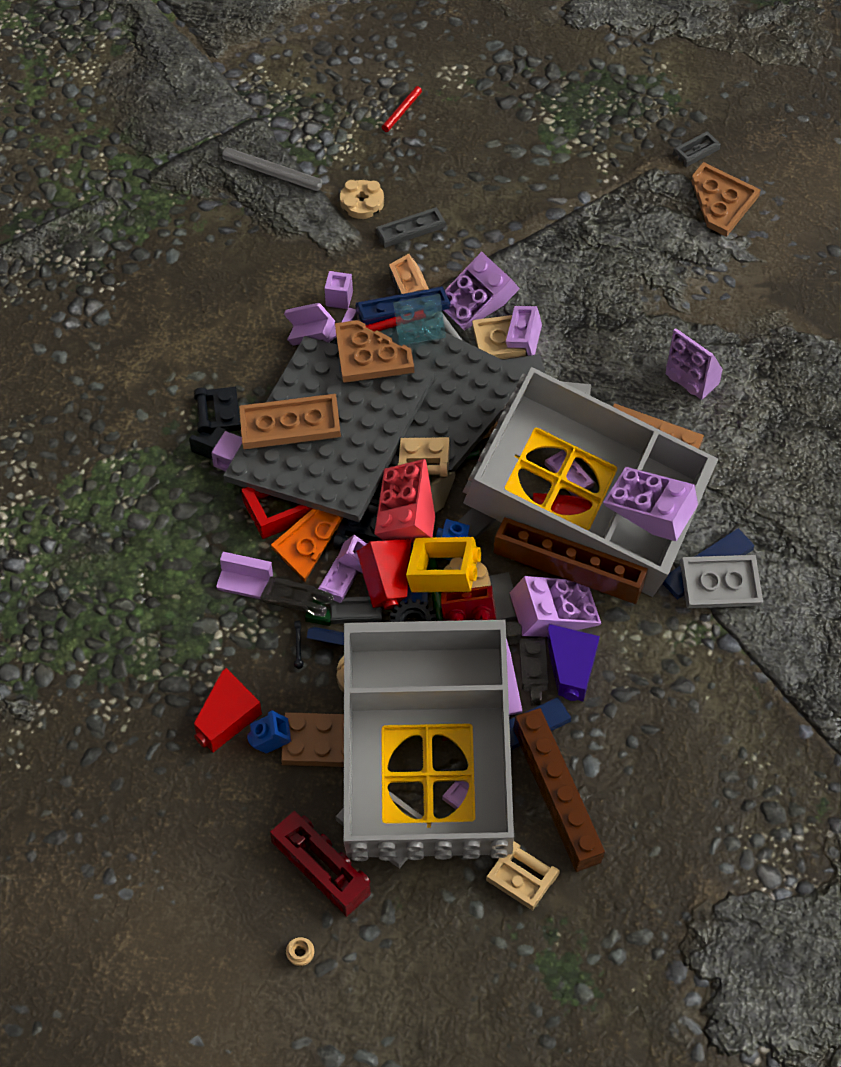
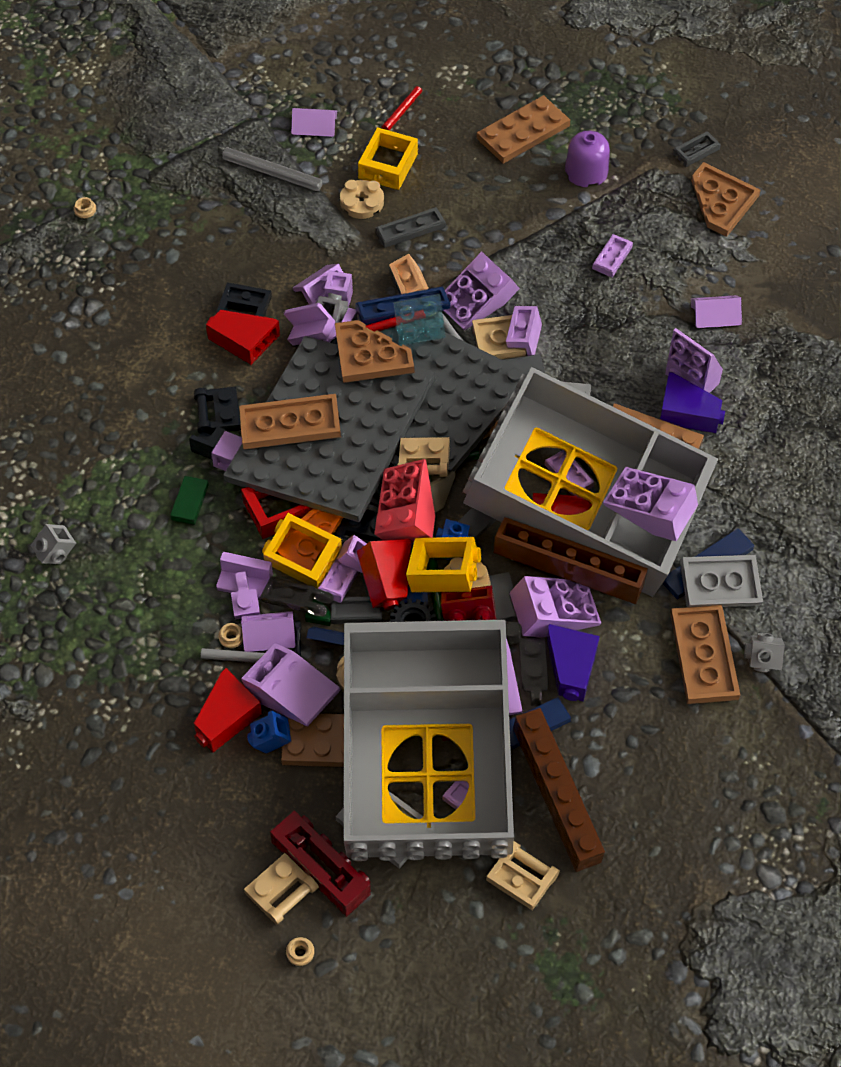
(53, 544): none -> light grey brick
(84, 207): none -> tan plate
(189, 500): none -> dark green tile
(229, 655): none -> light grey bar
(231, 629): none -> tan plate
(242, 333): none -> red slope
(245, 298): none -> black plate
(245, 600): none -> lavender plate
(266, 629): none -> lavender panel
(275, 882): none -> tan plate
(289, 685): none -> lavender slope
(313, 122): none -> lavender panel
(314, 285): none -> lavender panel
(322, 565): none -> yellow window
(331, 301): none -> light grey brick
(391, 176): none -> yellow window
(523, 129): none -> medium nougat plate
(587, 158): none -> medium lavender cylinder
(612, 255): none -> lavender plate
(690, 406): none -> dark purple slope
(705, 654): none -> medium nougat plate
(717, 311): none -> lavender panel
(764, 652): none -> light grey brick

